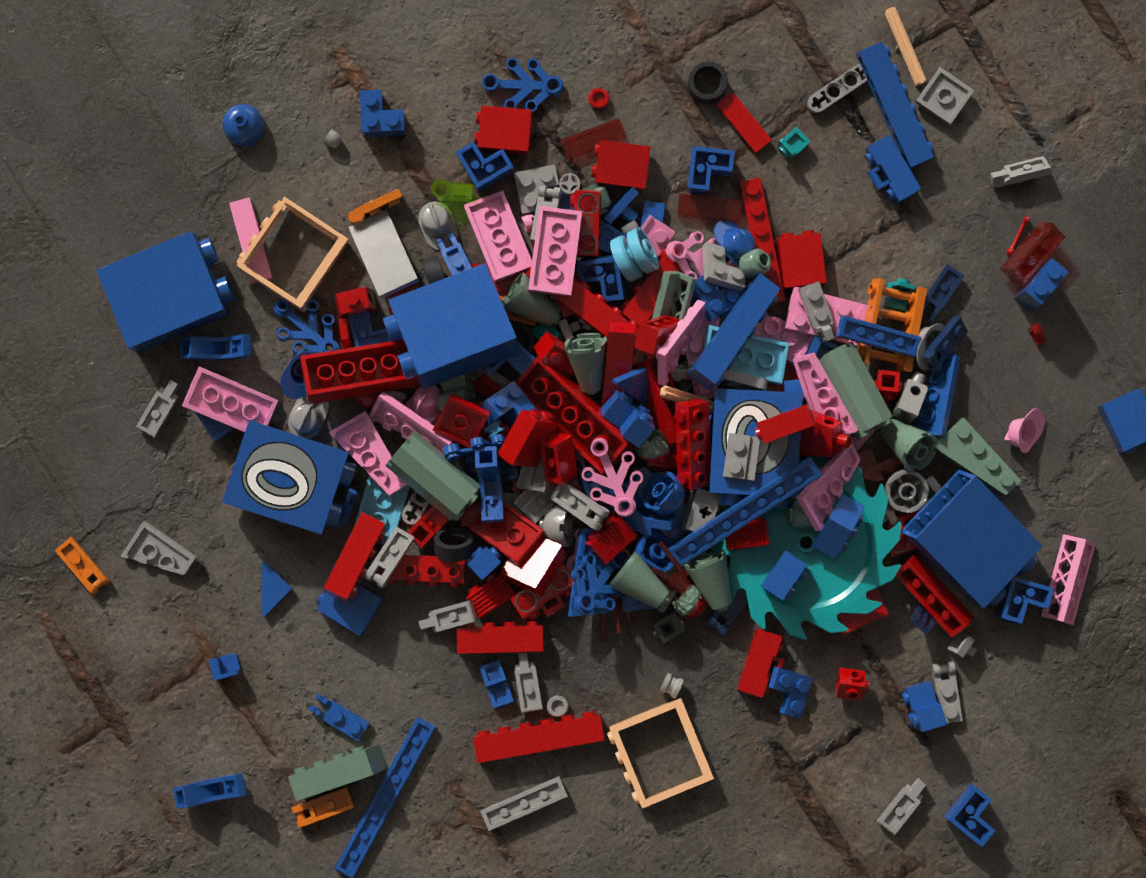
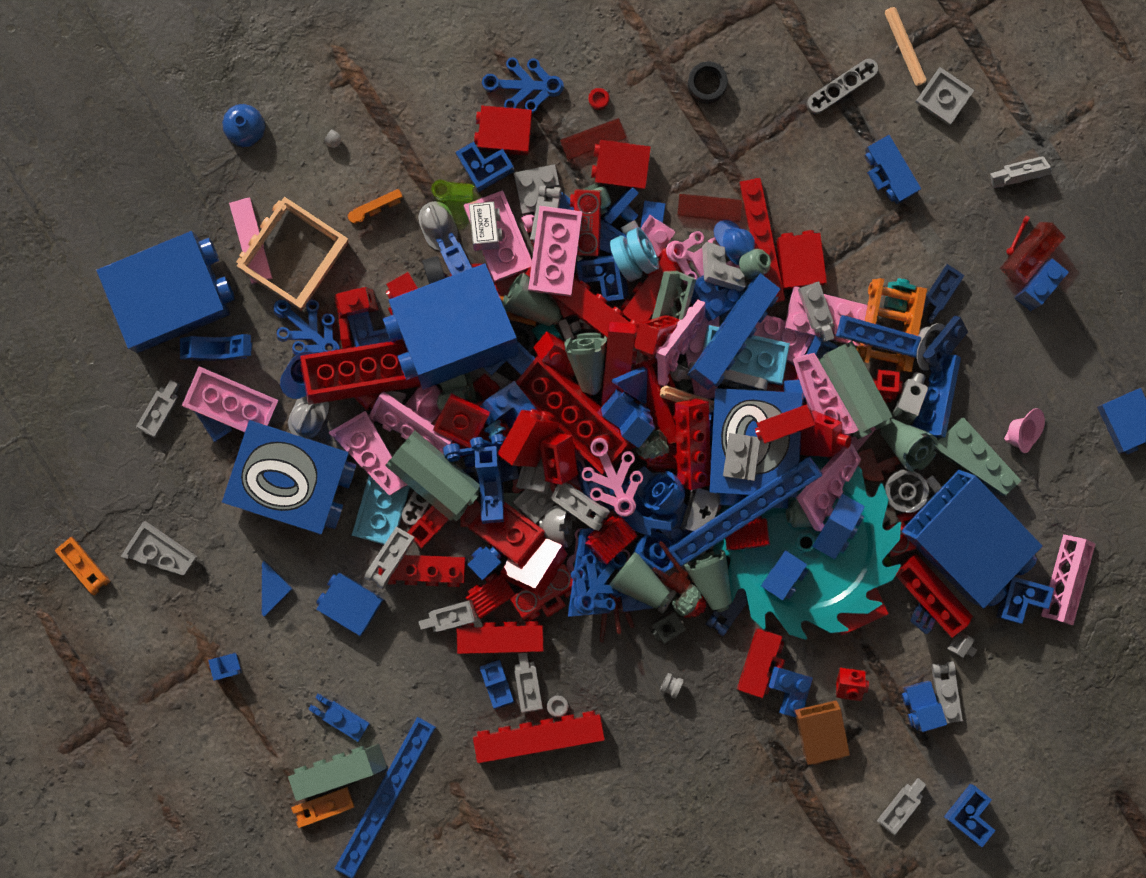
(209, 790): blue arch -> none
(348, 506): blue tile -> none
(354, 557): red brick -> none
(376, 120): blue brick -> none
(383, 254): tile -> none
(454, 553): black tyre -> none
(484, 226): none -> brick
(523, 803): light grey plate -> none
(567, 182): light grey wheel -> none
(630, 776): light nougat window -> none
(706, 162): blue brick -> none
(743, 122): red tile -> none
(793, 143): teal bracket -> none
(822, 732): none -> dark orange brick
(894, 104): blue brick -> none
(1037, 334): red tile -> none

